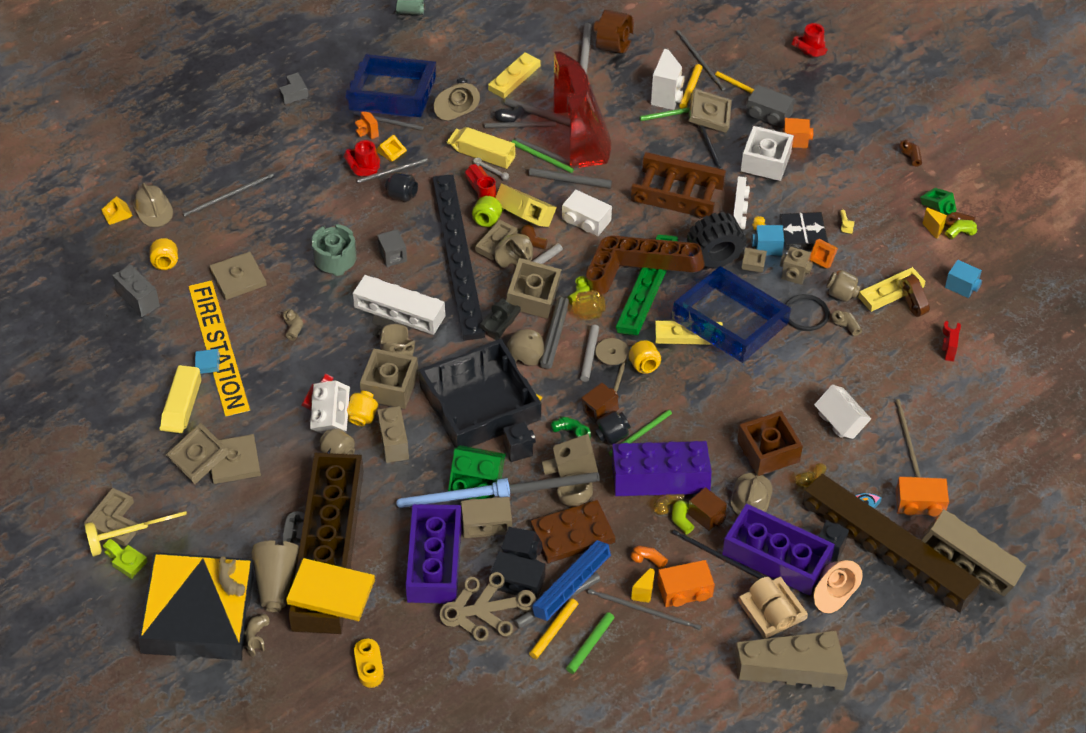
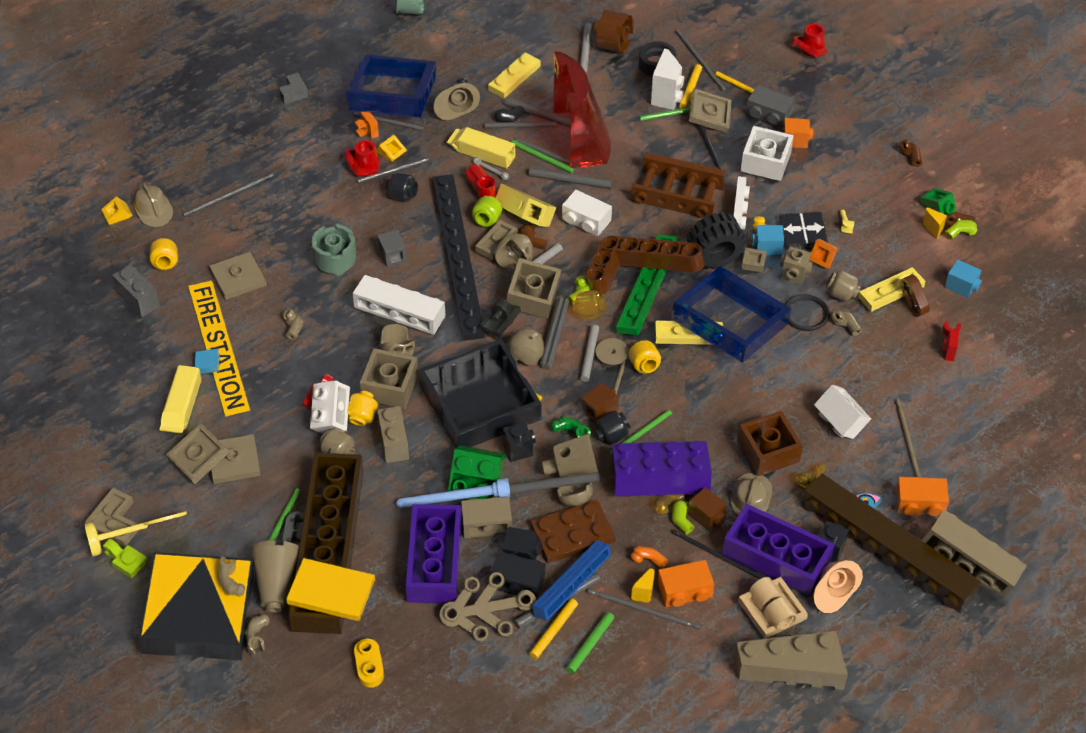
(284, 515): none -> bright green axle
(652, 49): none -> black tyre

